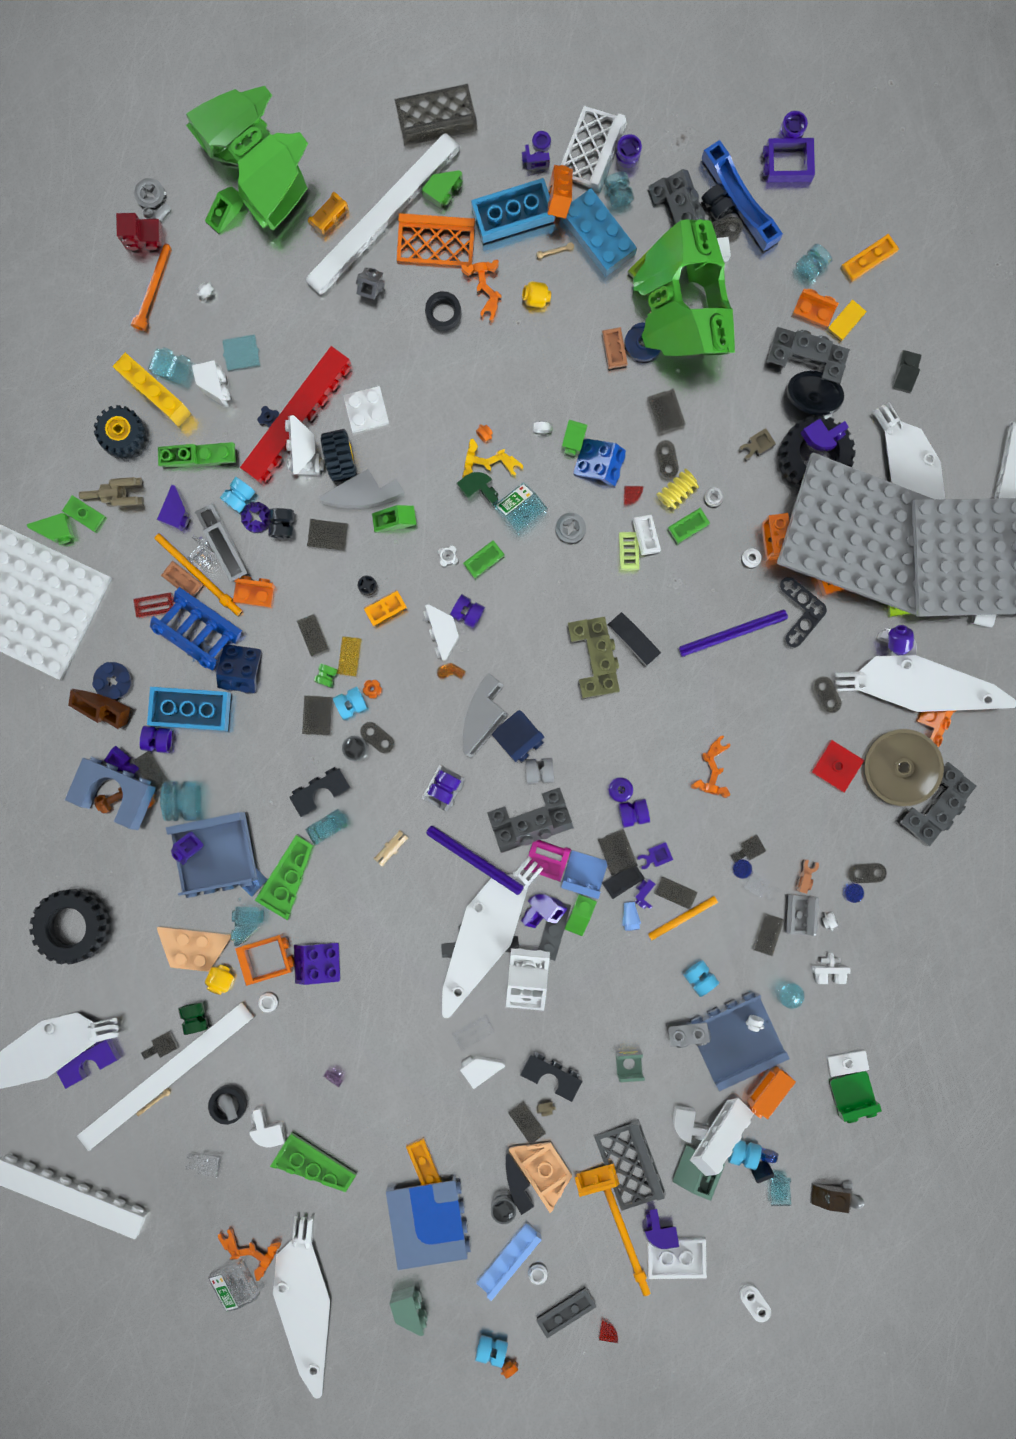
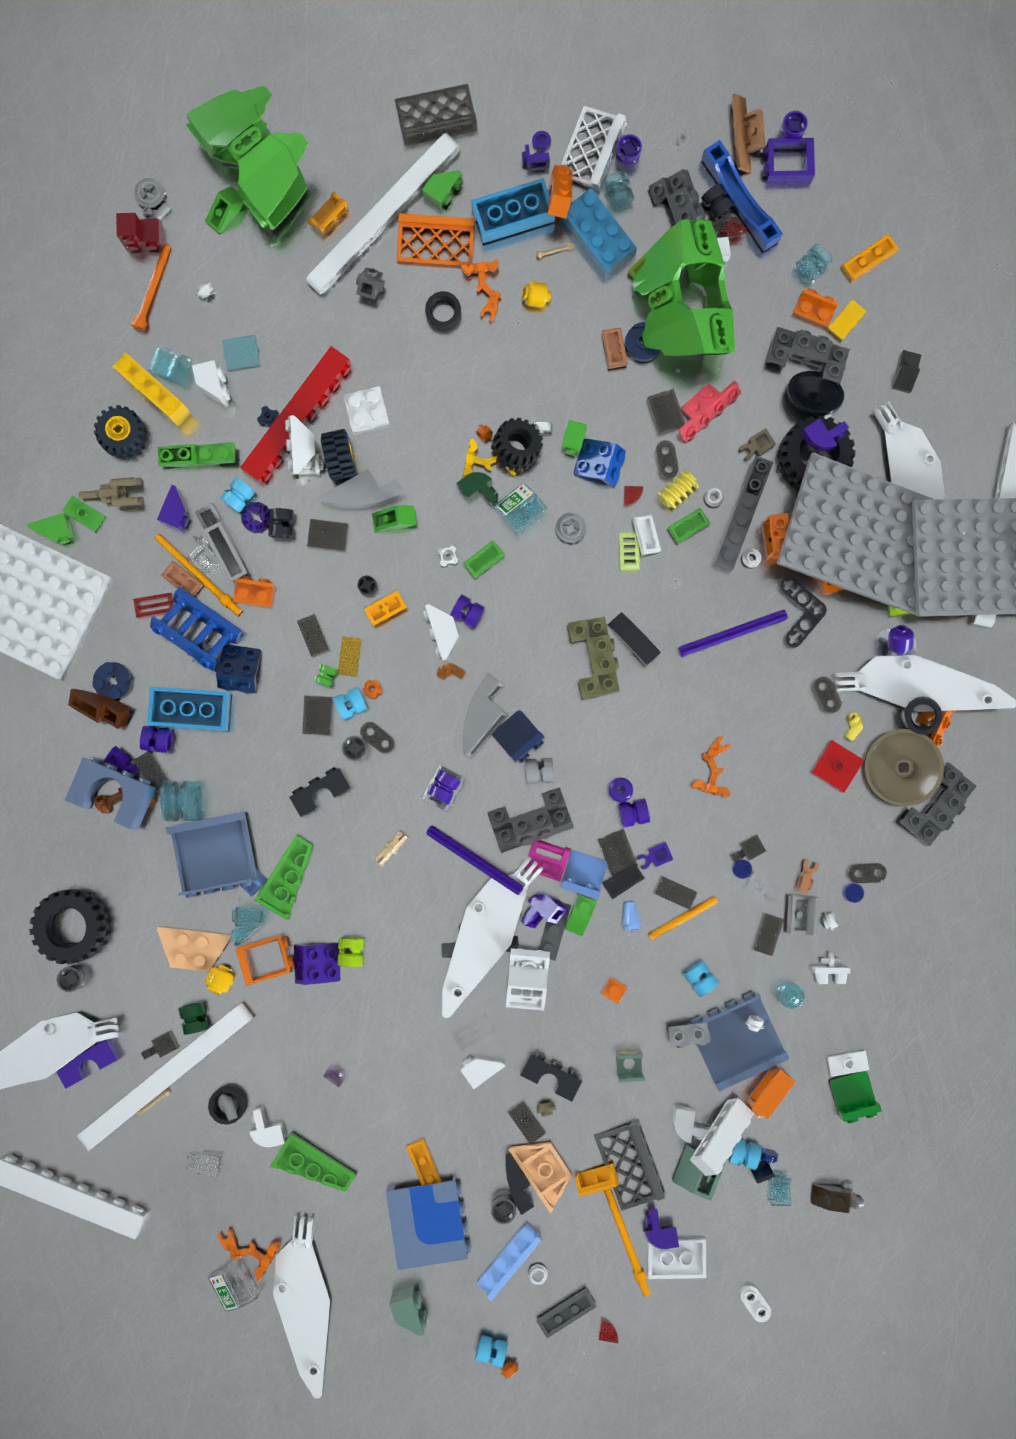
(72, 978): none -> dark grey wheel
(186, 847): dark purple bracket -> none
(267, 1002): white plate -> none
(326, 827): clear light blue brick -> none
(353, 958): none -> lime wheel
(525, 434): none -> black tyre
(614, 990): none -> orange plate
(644, 888): dark purple bracket -> none
(705, 407): none -> coral bracket
(733, 228): none -> clear red tile
(743, 514): none -> dark grey slope
(748, 132): none -> medium nougat bracket
(856, 726): none -> light yellow arm
(927, 729): none -> black tyre

